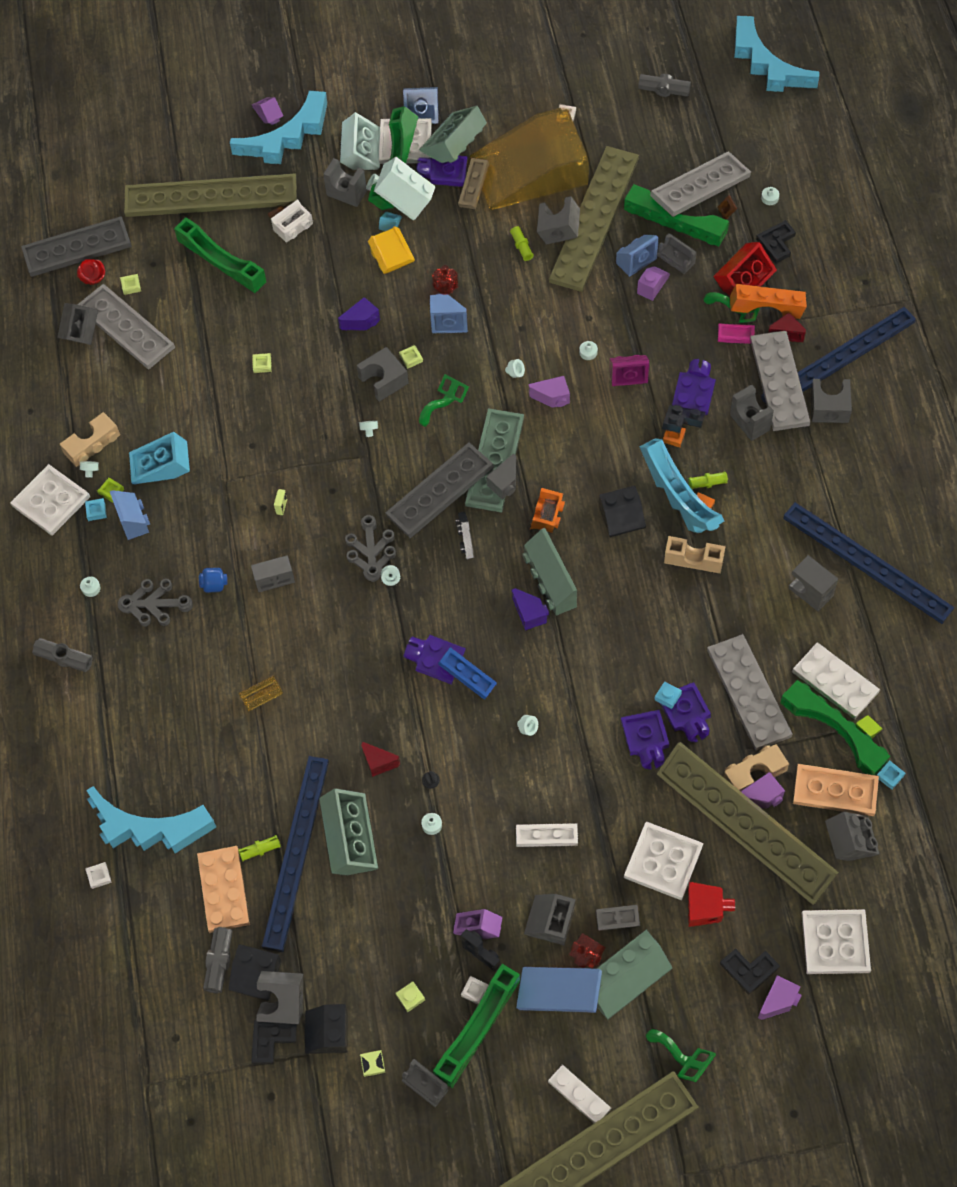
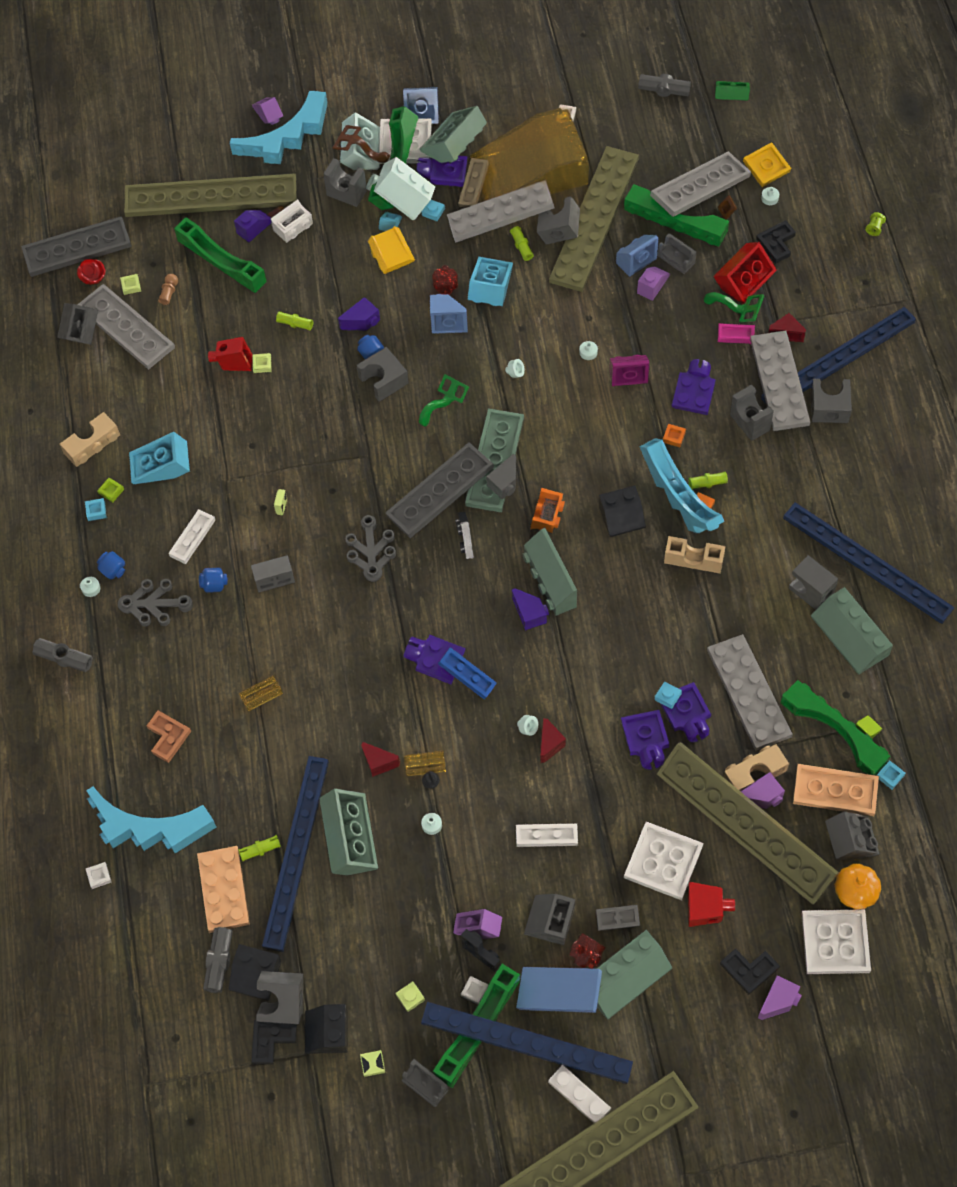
(50, 499): white plate -> none
(89, 467): light aqua tile -> none
(111, 565): none -> blue head
(130, 513): medium blue slope -> none
(168, 288): none -> medium nougat pin
(171, 733): none -> nougat plate
(192, 536): none -> white plate
(232, 355): none -> red torso
(251, 224): none -> dark purple slope
(294, 320): none -> lime pin
(368, 426): light aqua tile -> none
(369, 346): none -> blue head
(382, 157): none -> reddish brown piece
(390, 575): light aqua tile -> none
(410, 357): yellowish green tile -> none
(422, 756): none -> clear yellow tile
(433, 210): none -> medium azure plate
(489, 281): none -> medium azure slope
(500, 211): none -> light grey plate
(527, 1042): none -> dark blue plate
(551, 392): medium lavender slope -> none
(551, 741): none -> dark red slope
(677, 416): black plate -> none
(686, 1061): green piece -> none
(732, 90): none -> green slope
(746, 298): orange arch -> none
(765, 63): medium azure arch -> none
(766, 164): none -> yellow plate
(836, 680): white plate -> none
(852, 631): none -> sand green slope
(857, 886): none -> light orange piece
(875, 224): none -> lime bush

